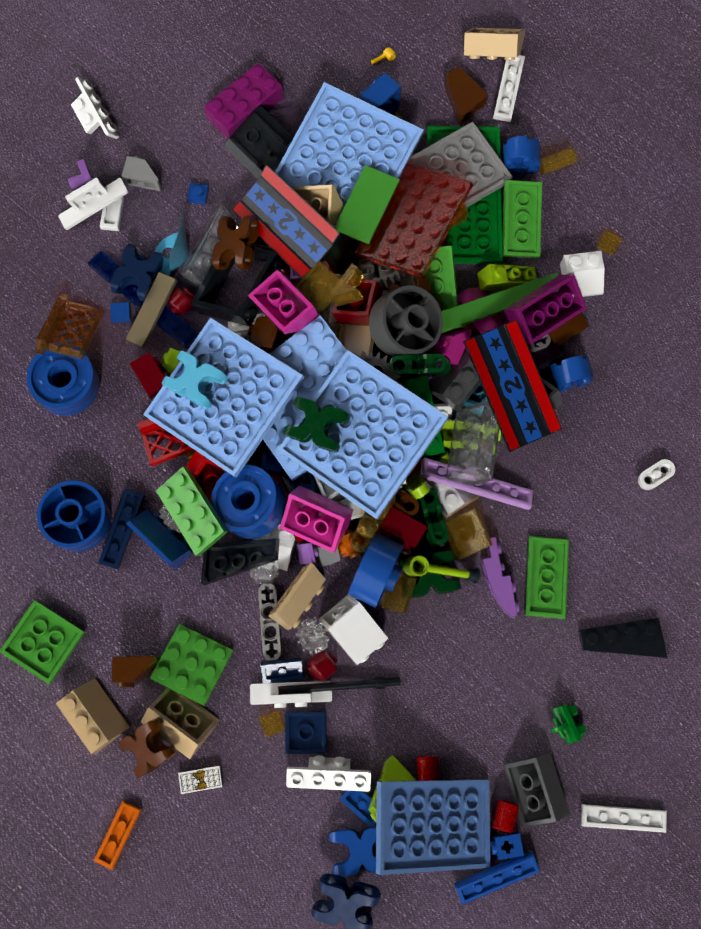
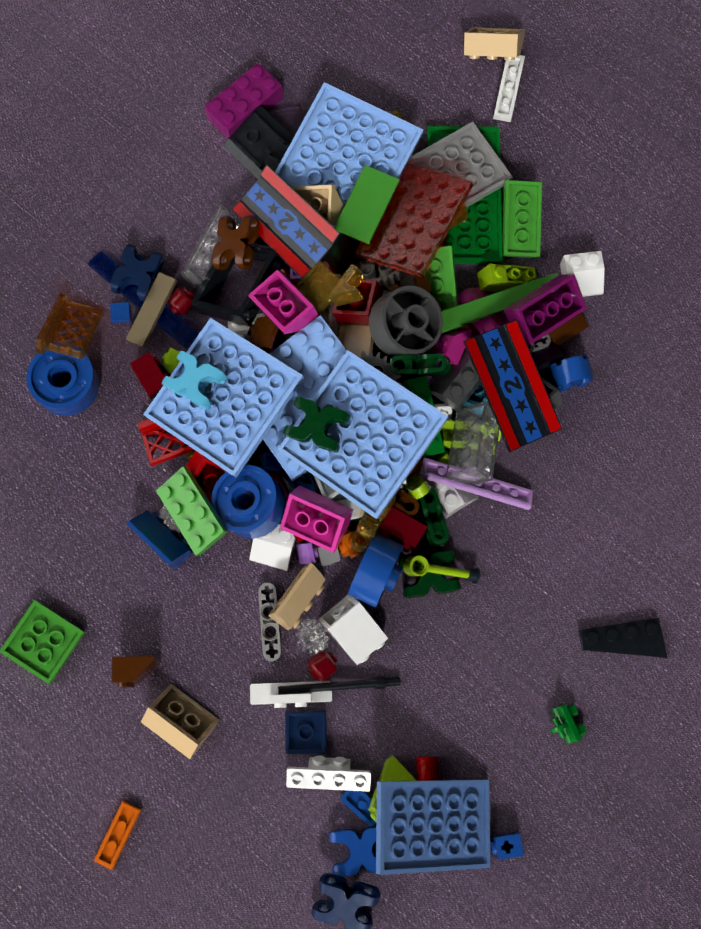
(80, 180): medium lavender panel -> none
(89, 526): blue piece -> none
(90, 199): white bracket -> none
(91, 111): white bracket -> none
(93, 716): tan slope -> none
(112, 215): white tile -> none
(120, 531): dark blue plate -> none
(139, 174): light grey slope -> none
(148, 747): reddish brown piece -> none
(179, 252): medium azure piece -> none
(191, 665): bright green plate -> none
(198, 193): blue plate -> none
(200, 779): tile -> none
(237, 557): black wing -> none
(265, 574): clear head -> none
(271, 724): clear yellow tile -> none
(282, 670): dark blue plate -> none
(383, 93): blue brick -> none
(388, 53): yellow hand -> none
(400, 596): clear yellow piece -> none
(464, 94): reddish brown slope -> none
(468, 534): clear yellow tile -> none
(496, 877): blue tile -> none
(500, 587): medium lavender slope -> none
(505, 816): red piece -> none
(521, 155): blue brick -> none
(537, 790): dark grey slope -> none
(546, 577): bright green tile -> none
(557, 161): clear yellow axle -> none
(609, 243): clear yellow tile -> none
(623, 818): white tile -> none
(655, 475): white plate -> none

